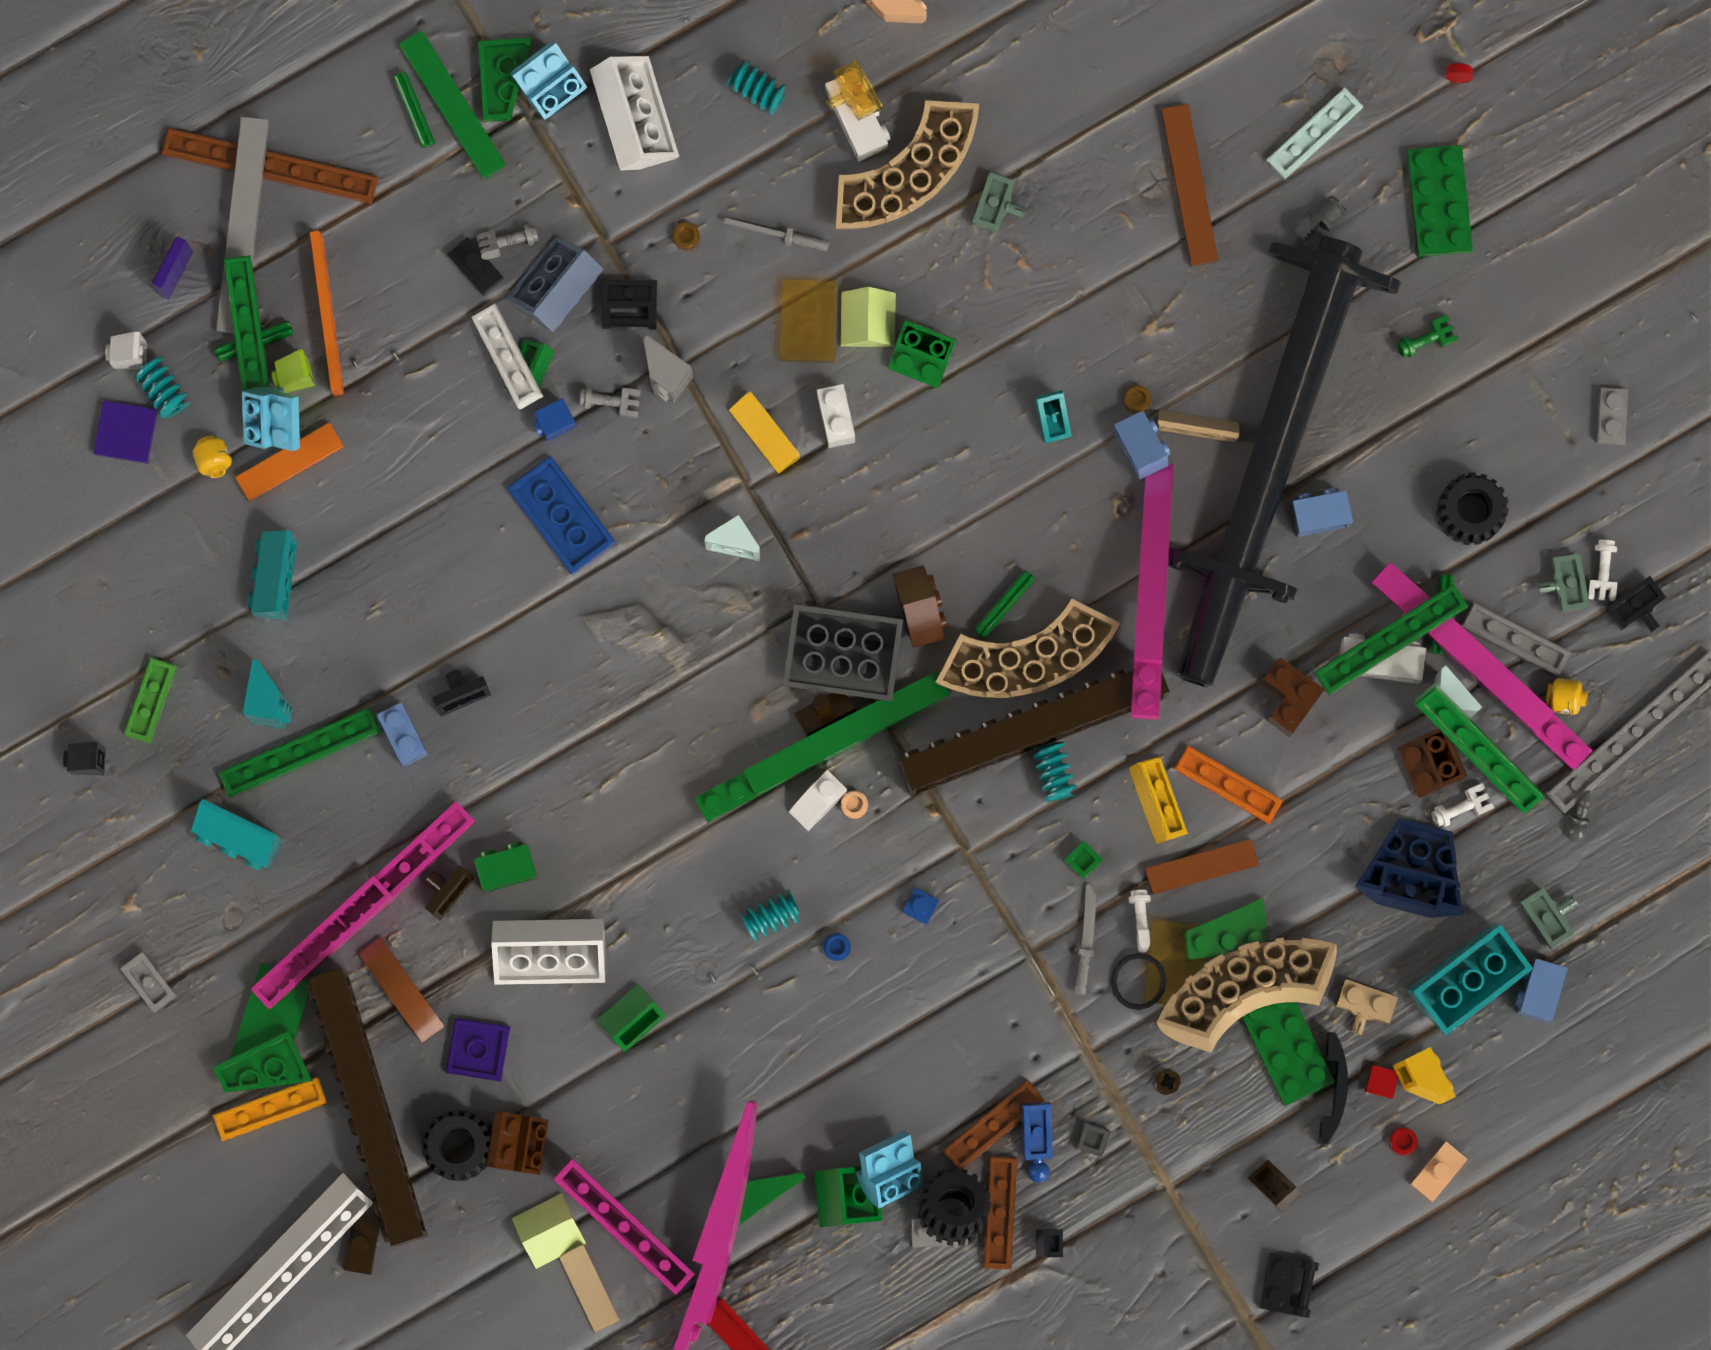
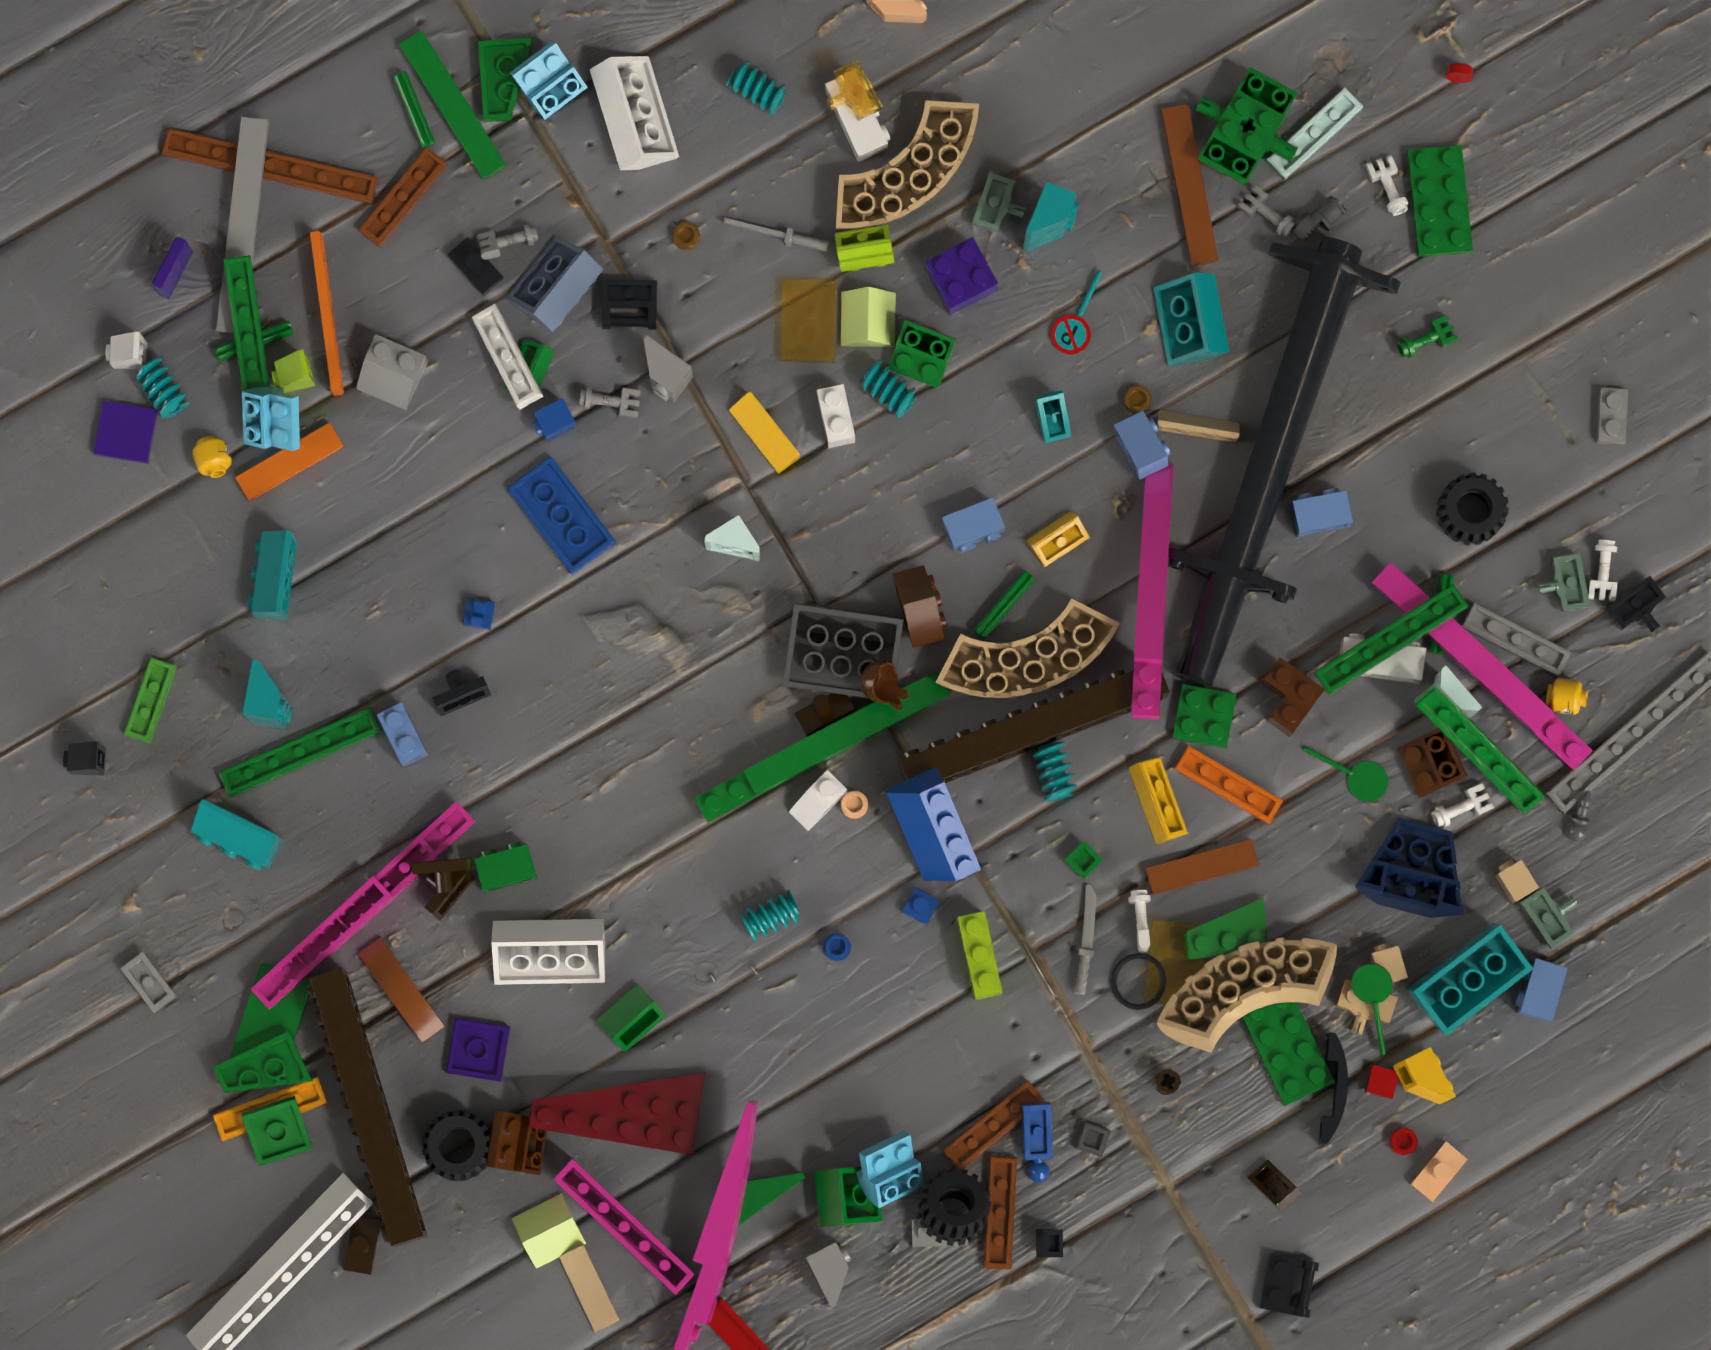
(277, 1130): none -> green plate
(391, 372): none -> light grey slope
(402, 197): none -> dark orange tile
(442, 871): none -> dark brown tile
(479, 614): none -> blue tile
(641, 1114): none -> dark red wing
(830, 1270): none -> light grey slope
(864, 248): none -> lime brick
(881, 684): none -> reddish brown piece
(888, 389): none -> teal piece
(933, 828): none -> blue slope
(961, 276): none -> dark purple brick
(973, 525): none -> medium blue brick
(979, 955): none -> lime brick
(1052, 216): none -> teal slope
(1058, 538): none -> yellow slope
(1070, 332): none -> piece
(1191, 319): none -> teal slope
(1204, 716): none -> green plate
(1256, 104): none -> green slope
(1284, 225): none -> light grey hinge
(1365, 781): none -> green piece
(1373, 985): none -> green piece
(1391, 960): none -> tan brick
(1397, 205): none -> white hinge
(1515, 880): none -> tan brick

